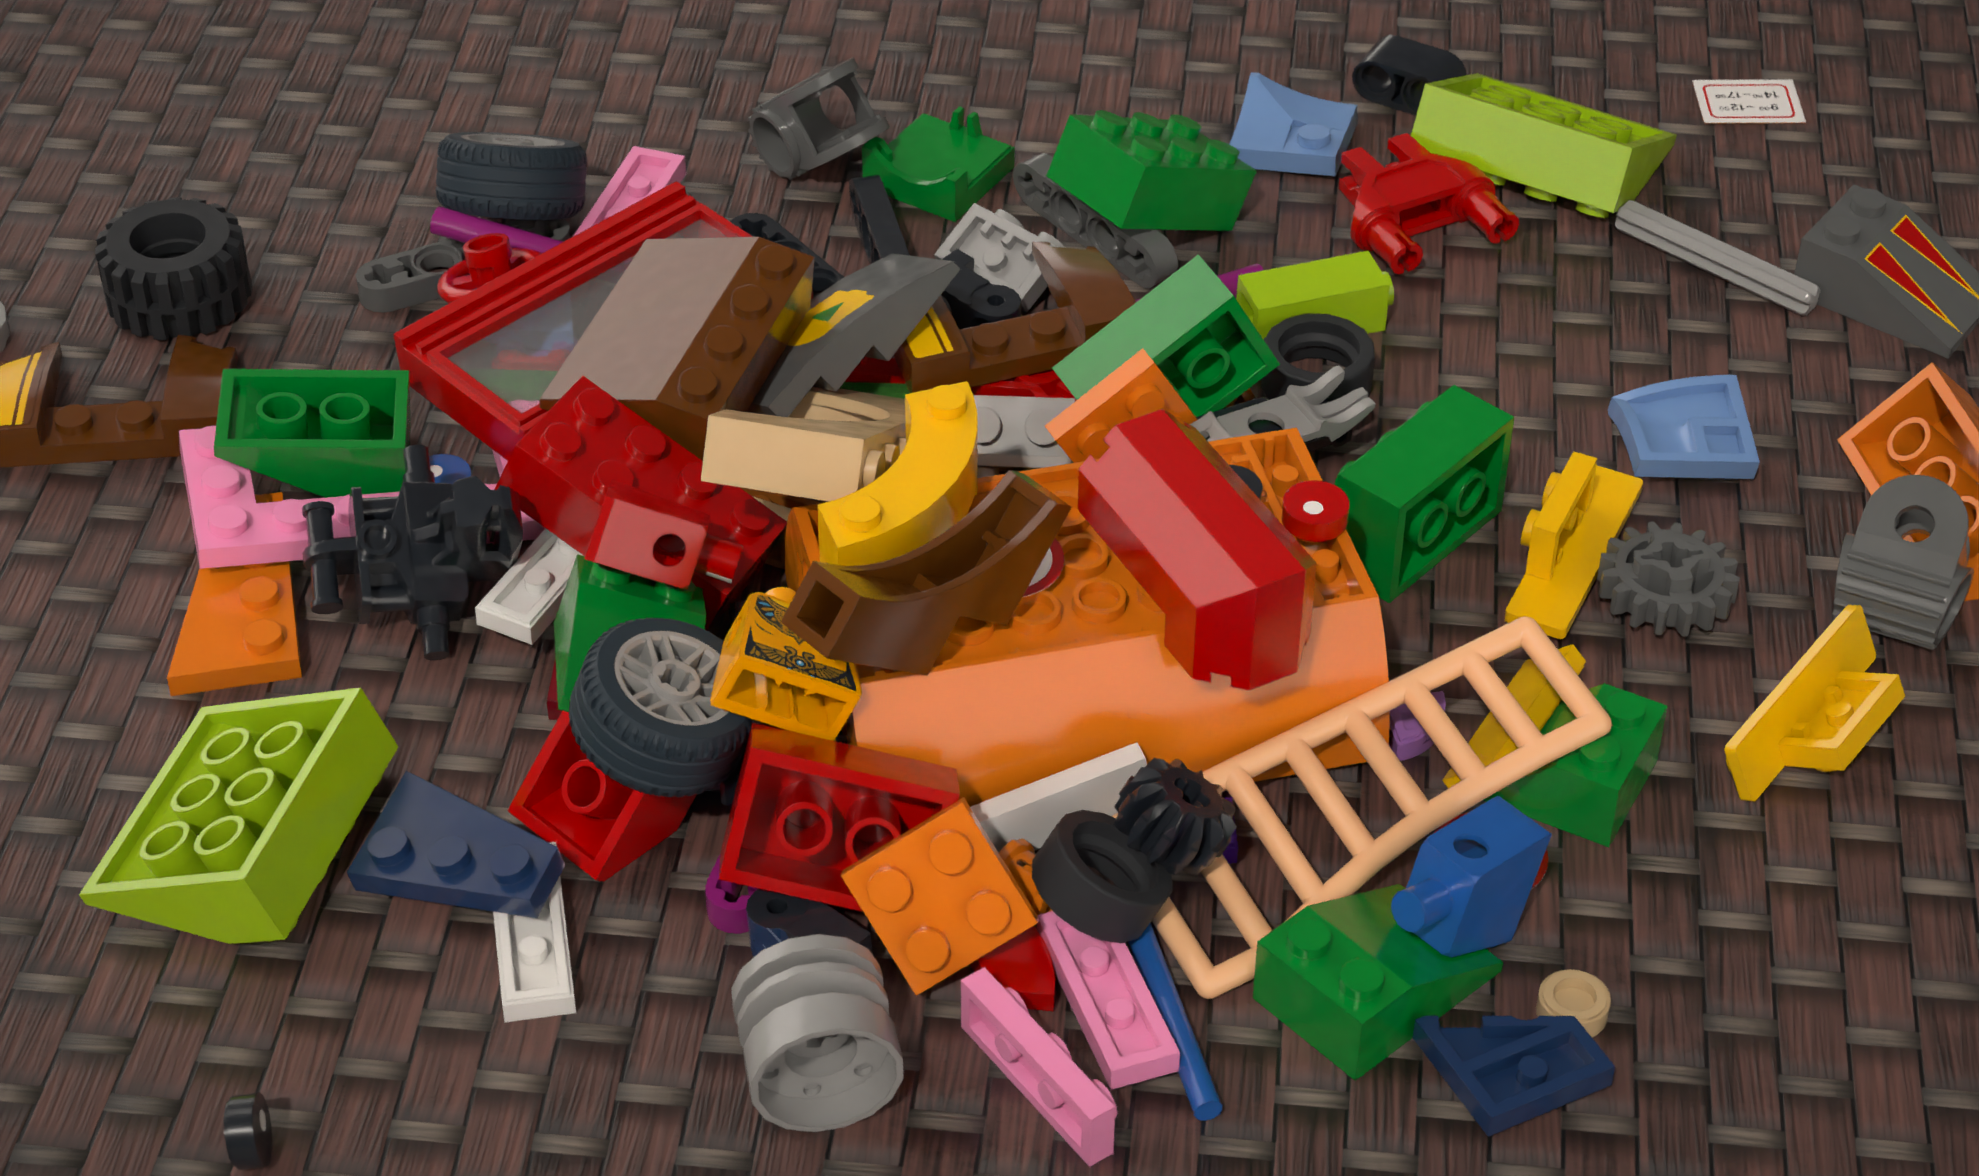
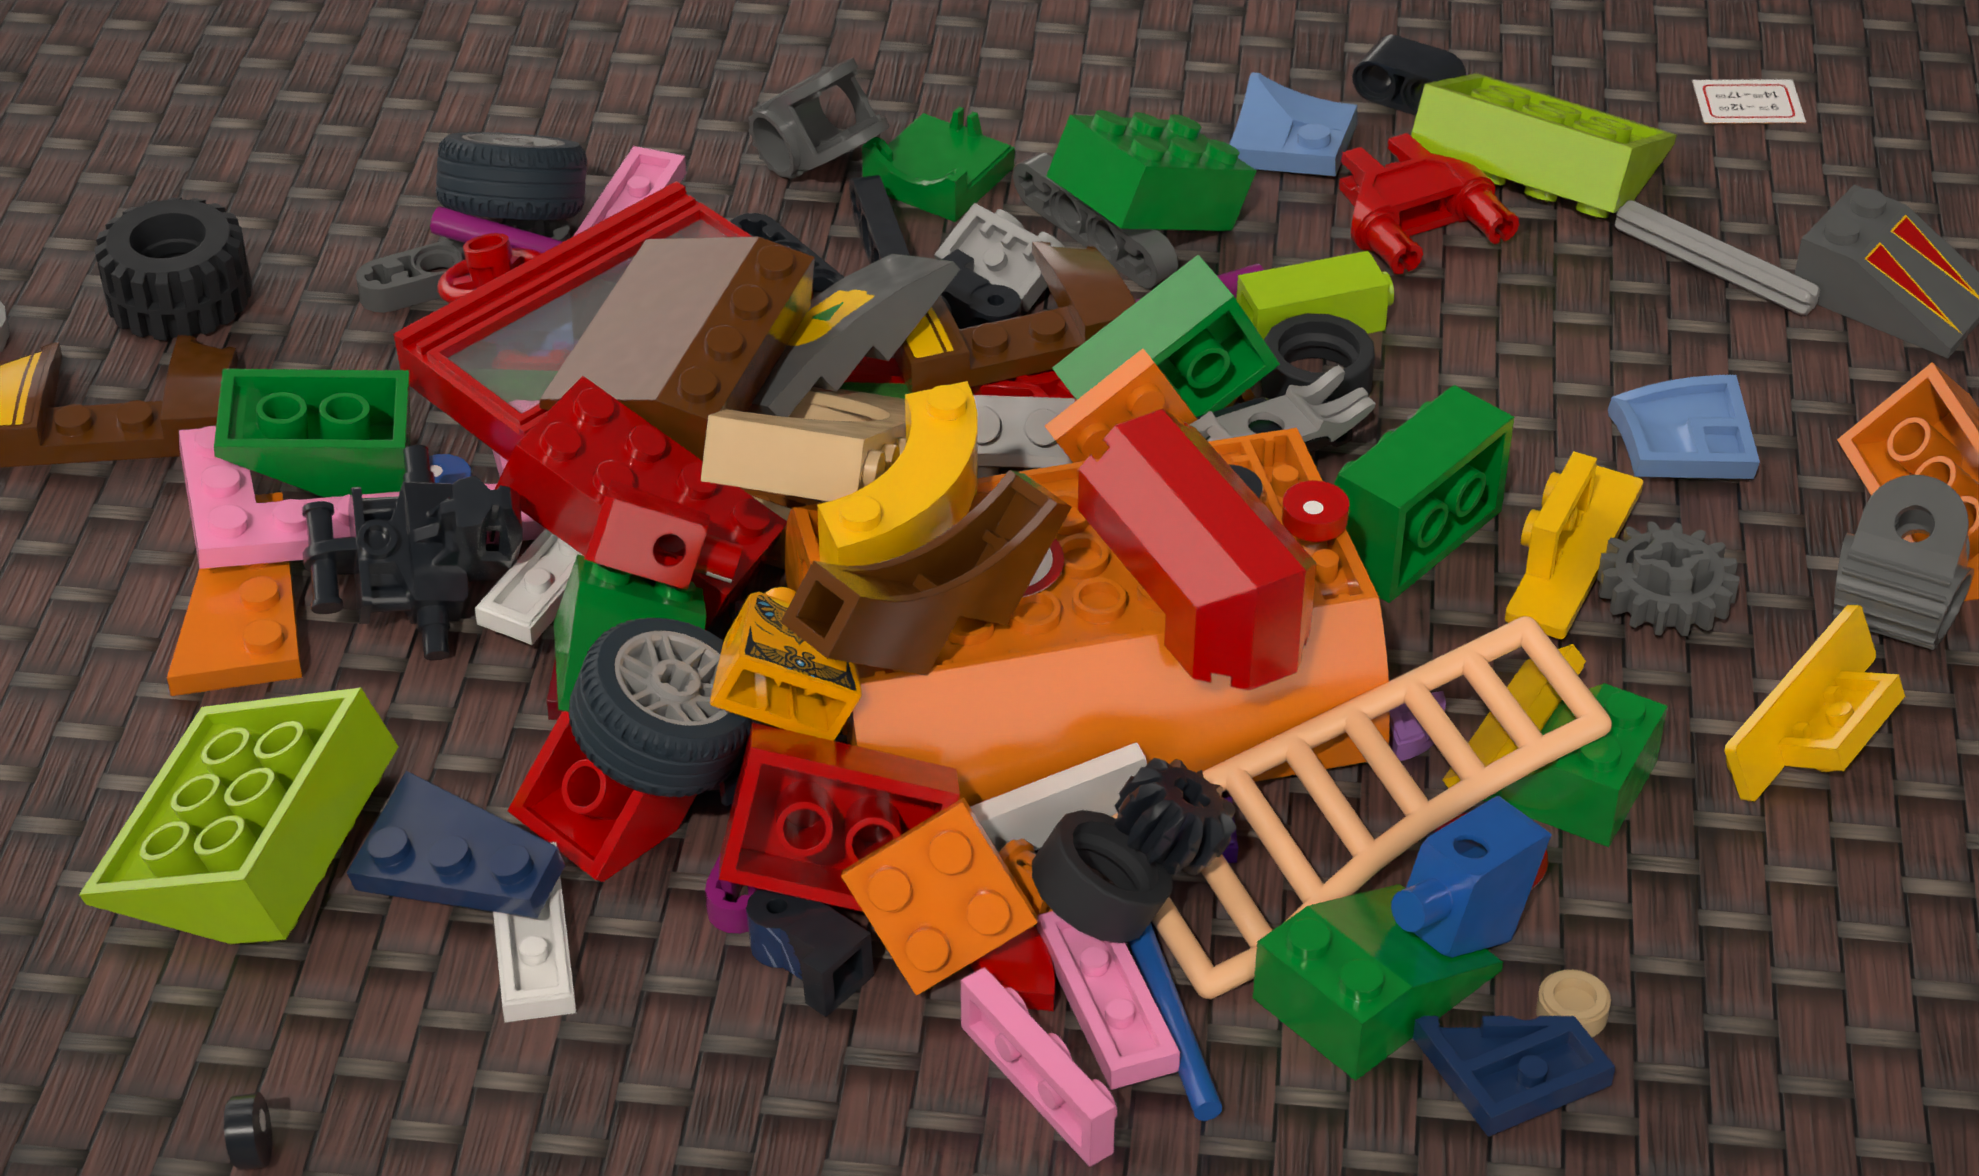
(816, 1033): light grey wheel -> none

